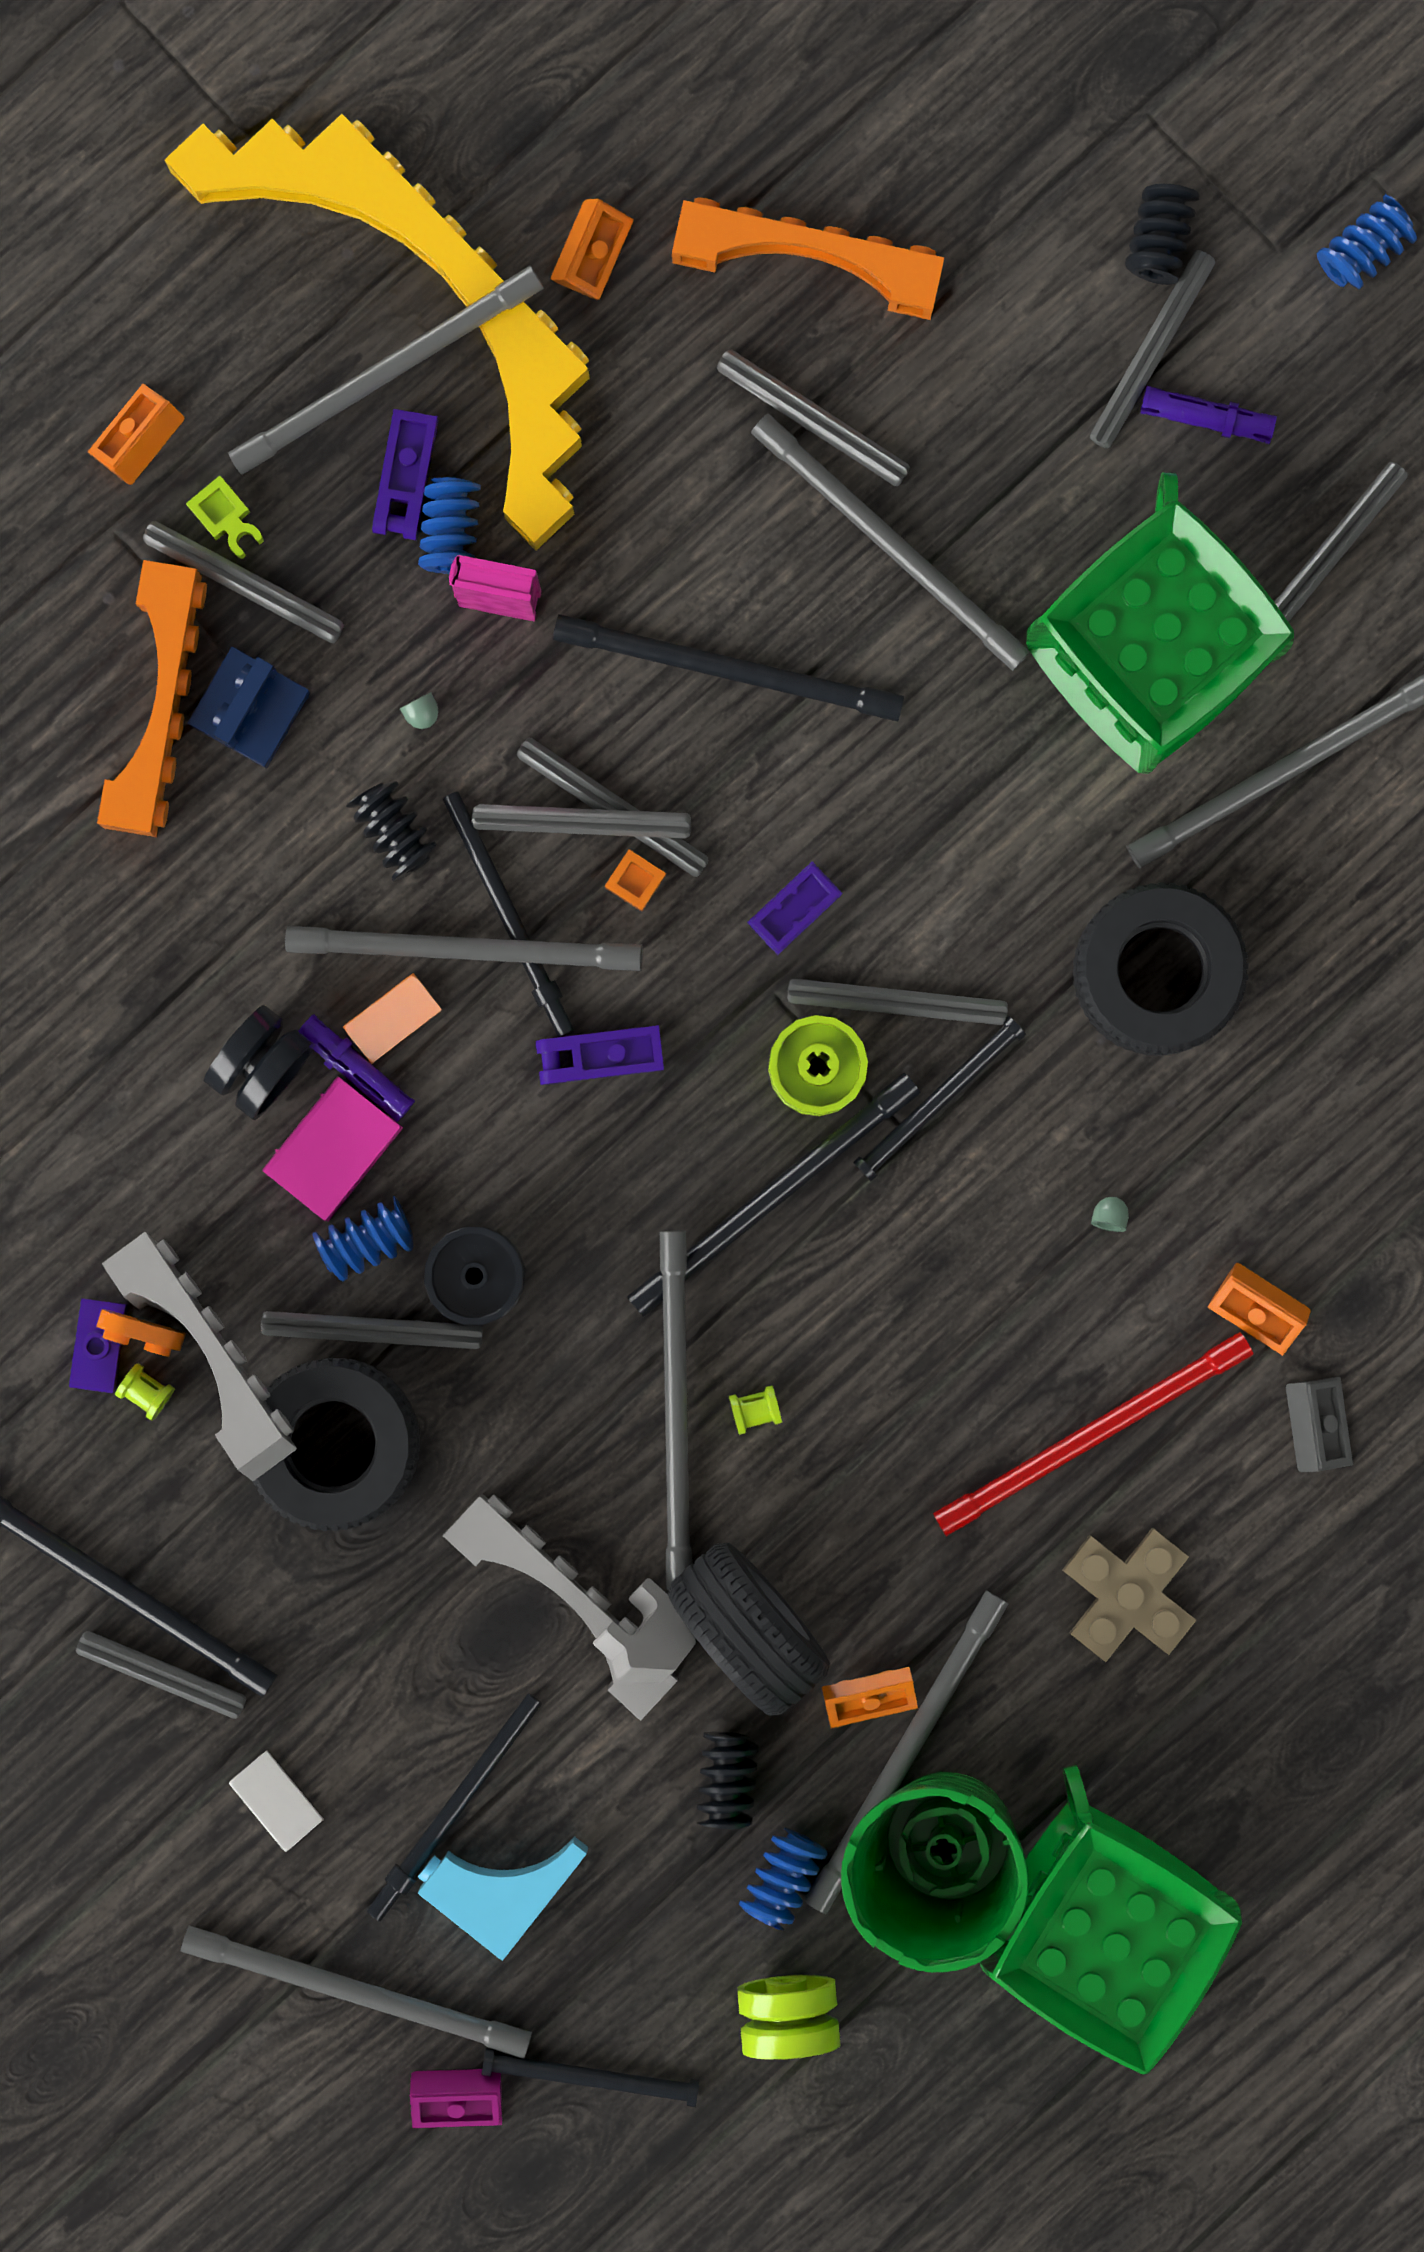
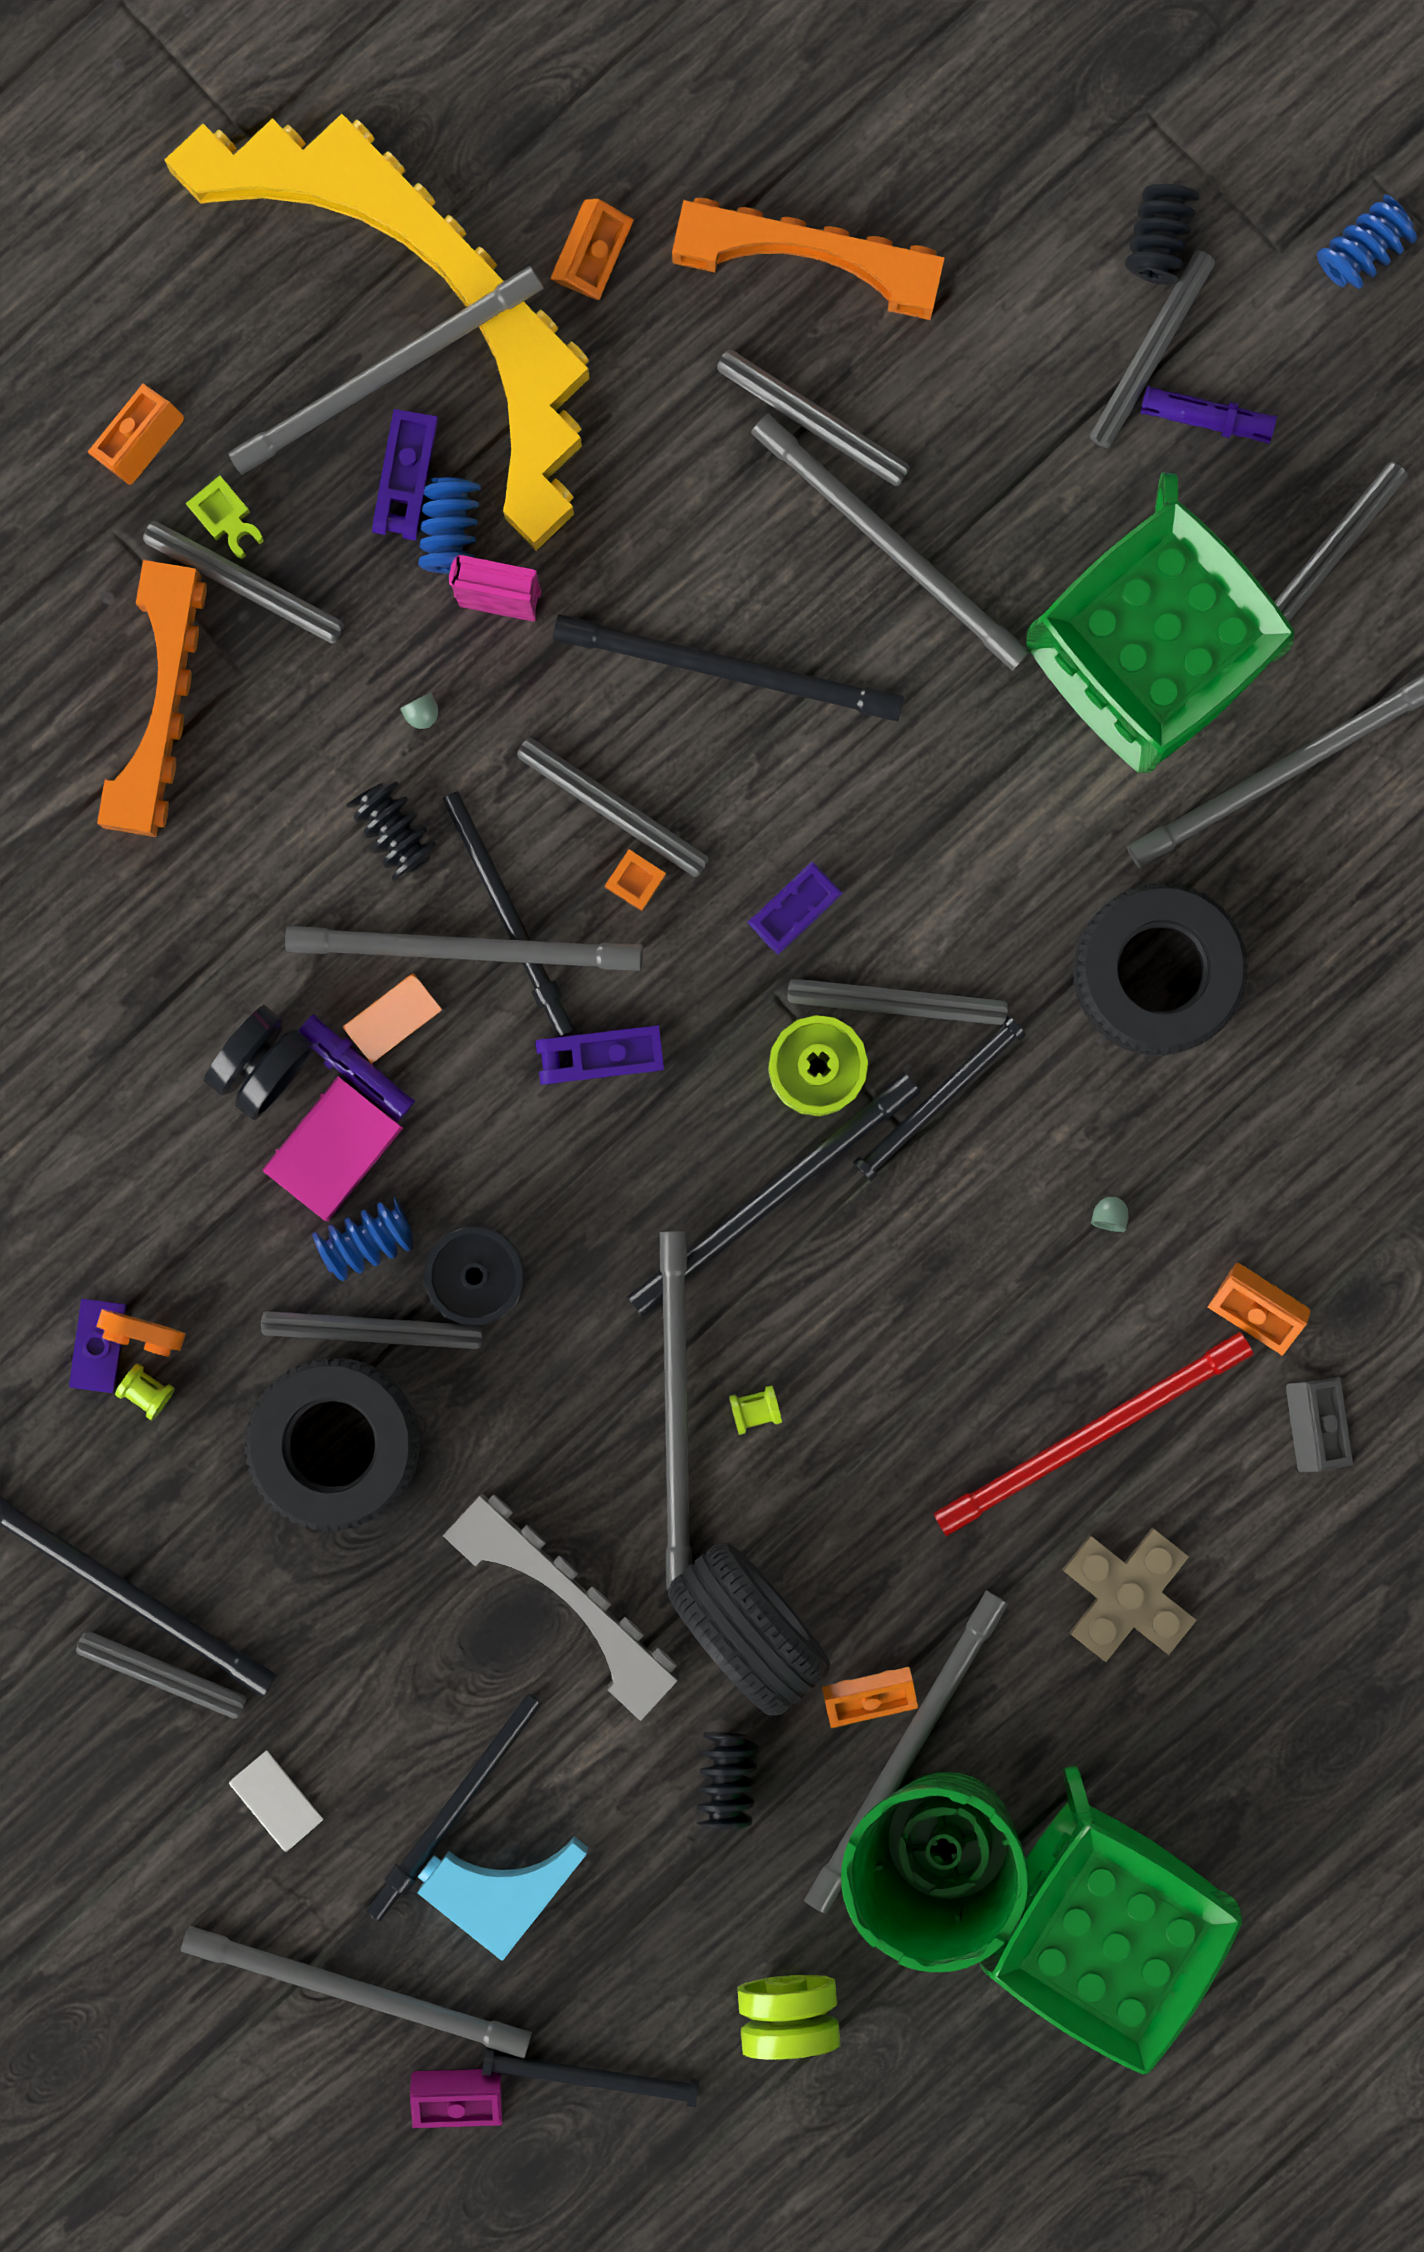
(249, 707): dark blue bracket -> none
(250, 1430): light grey arch -> none
(581, 821): dark grey axle -> none
(655, 1646): light grey piece -> none
(783, 1879): blue piece -> none

